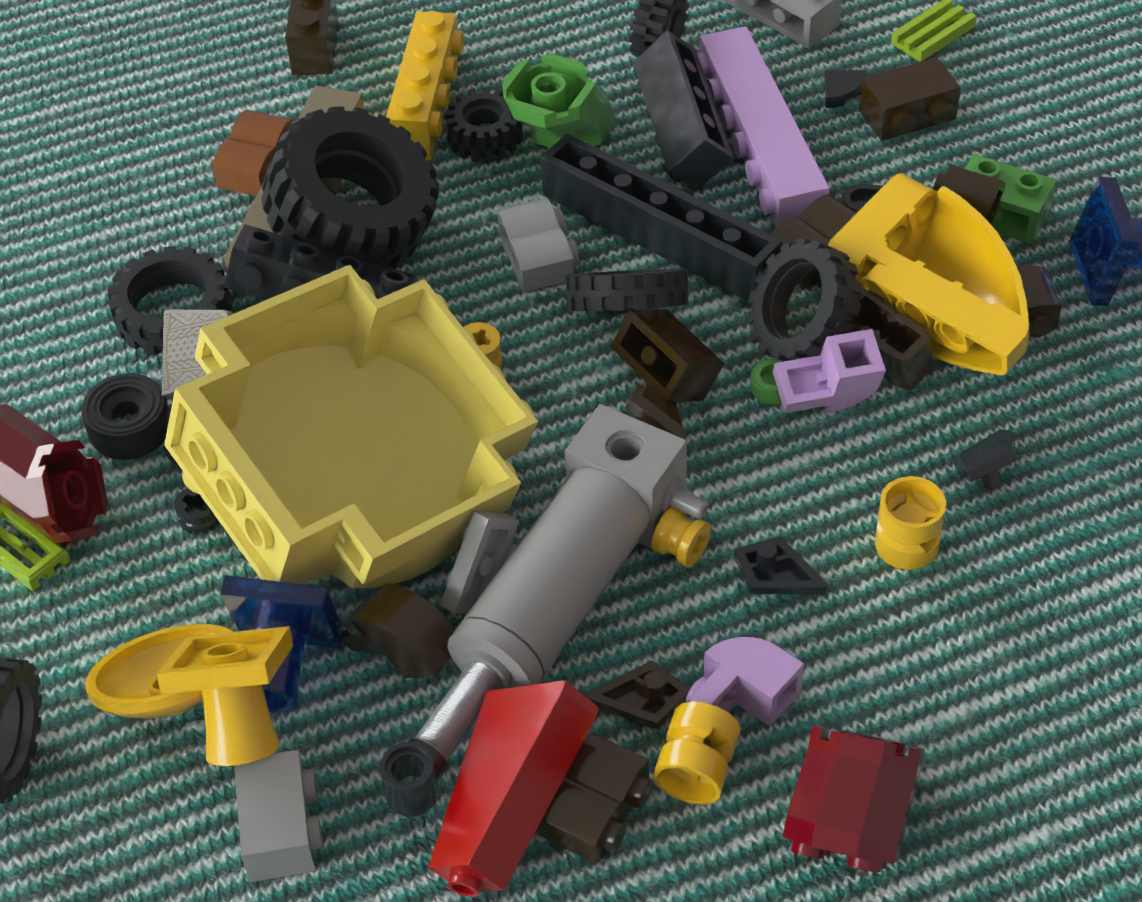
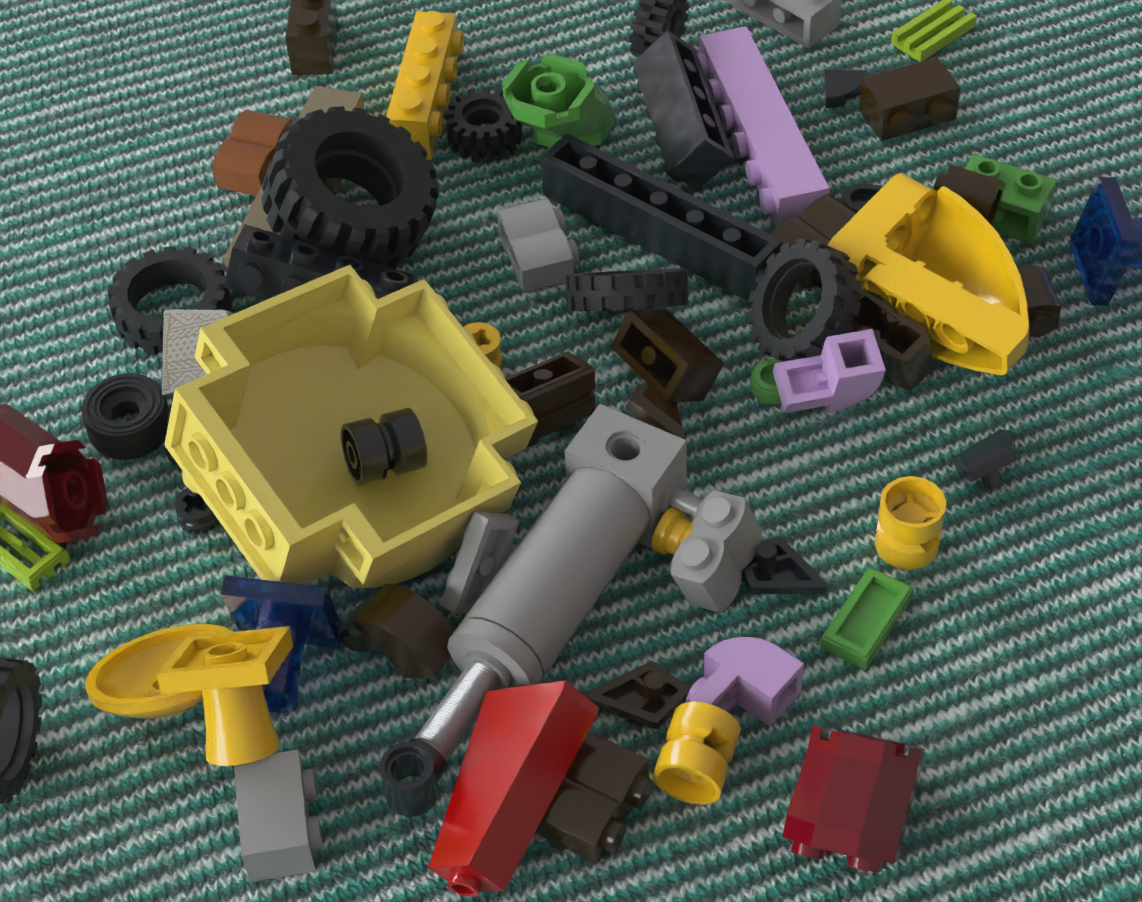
(390, 444): none -> black wheel
(556, 392): none -> dark brown brick
(713, 555): none -> light grey brick
(867, 618): none -> bright green tile

